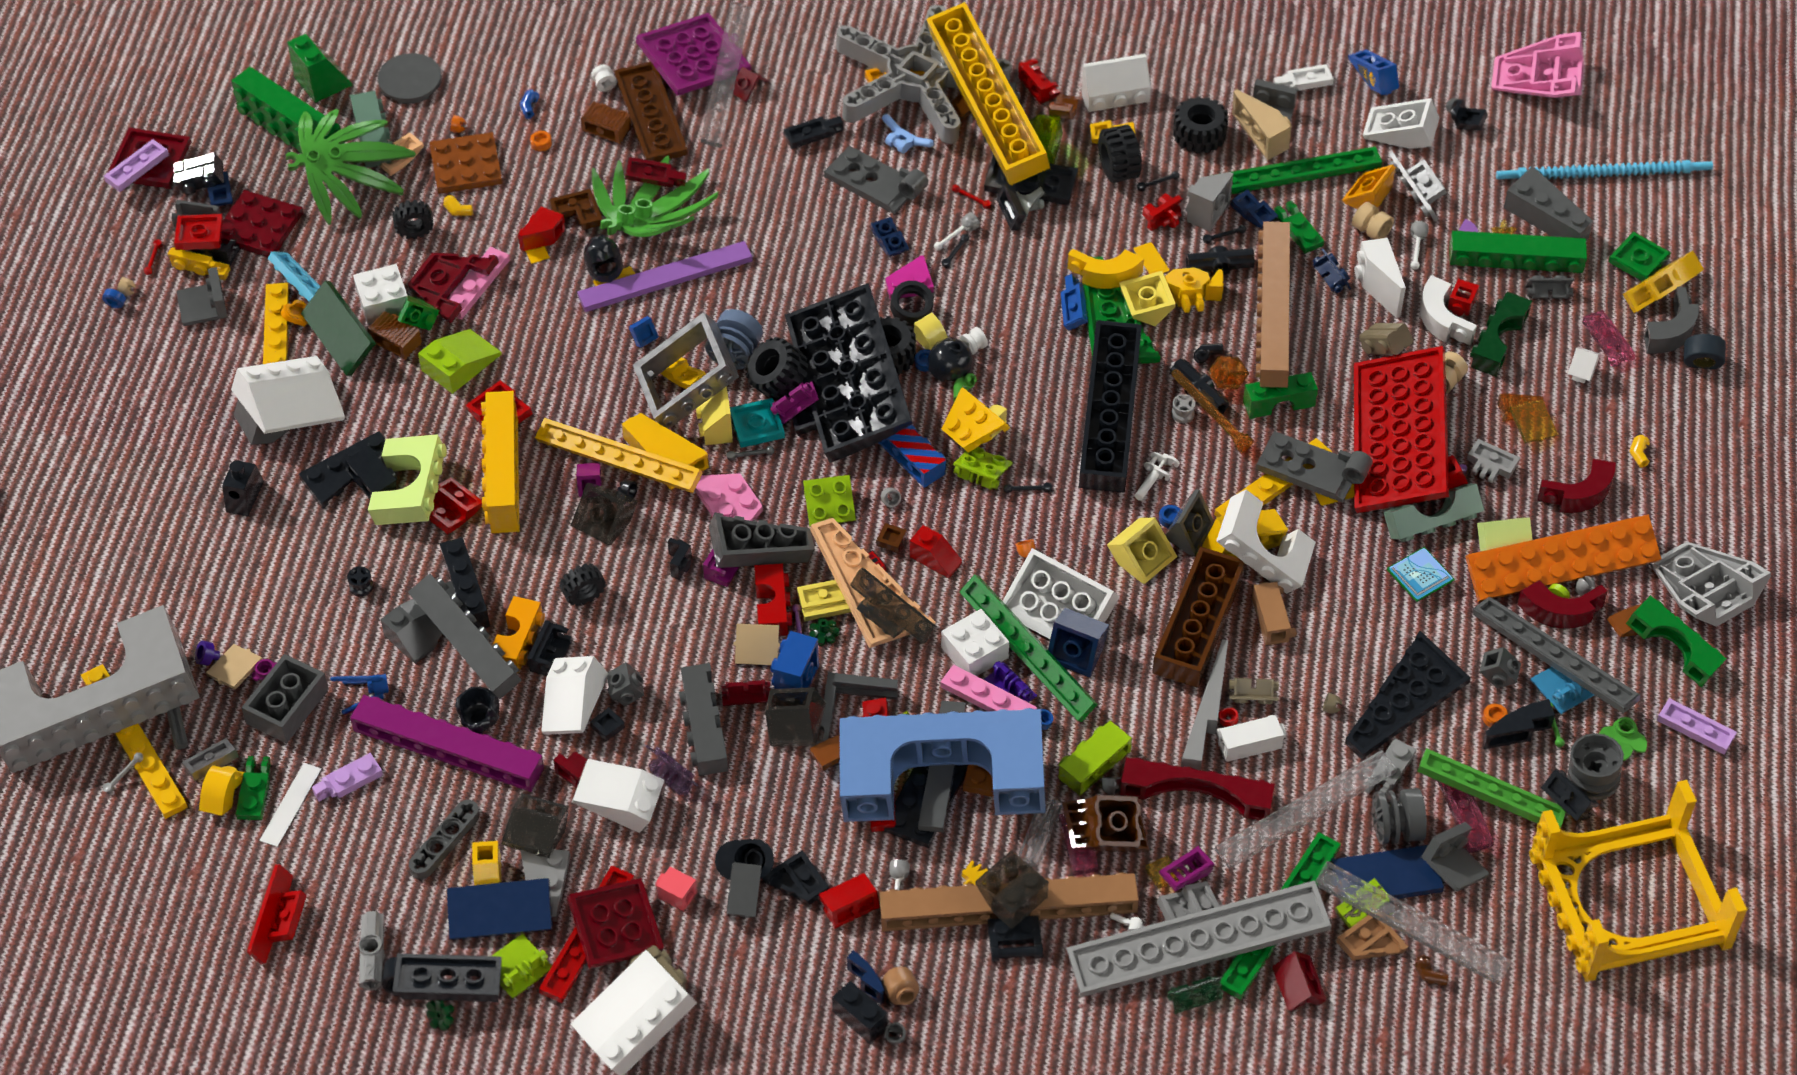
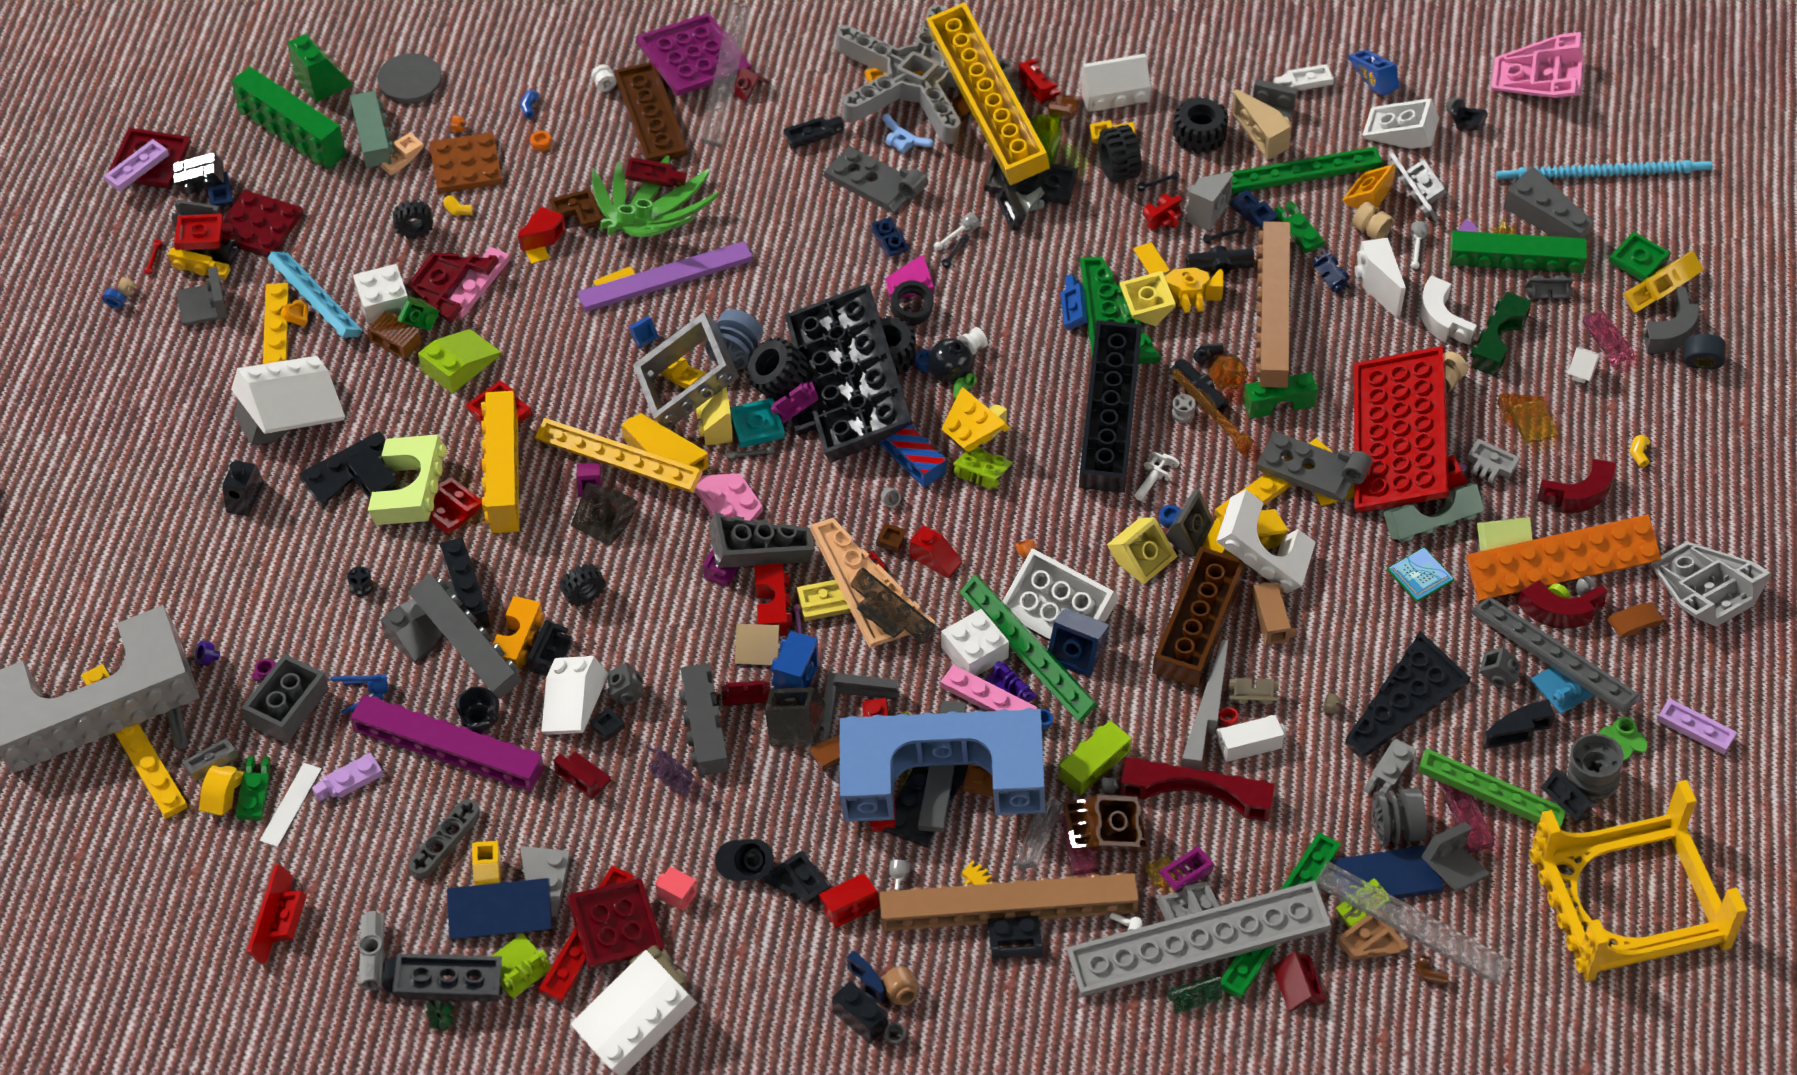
(109, 787): light grey hinge -> none
(233, 666): tan piece -> none
(328, 155): bright green plant -> none
(338, 328): dark green tile -> none
(535, 825): clear smoke slope -> none
(599, 252): black piece -> none
(606, 122): dark orange brick -> none
(618, 793): white slope -> none
(628, 487): black hinge -> none
(681, 557): black bracket -> none
(743, 890): dark grey hinge -> none
(824, 631): dark green plant -> none
(829, 499): lime hinge -> none
(929, 331): light yellow brick -> none
(986, 203): red hinge -> none
(1012, 889): clear smoke slope -> none
(1046, 487): black hinge -> none
(1105, 273): yellow arch -> none
(1305, 809): clear tile -> none
(1386, 339): dark tan brick -> none
(1460, 302): red brick -> none
(1493, 713): orange tile -> none
(1559, 742): bright green hinge -> none
(1655, 620): green arch -> none

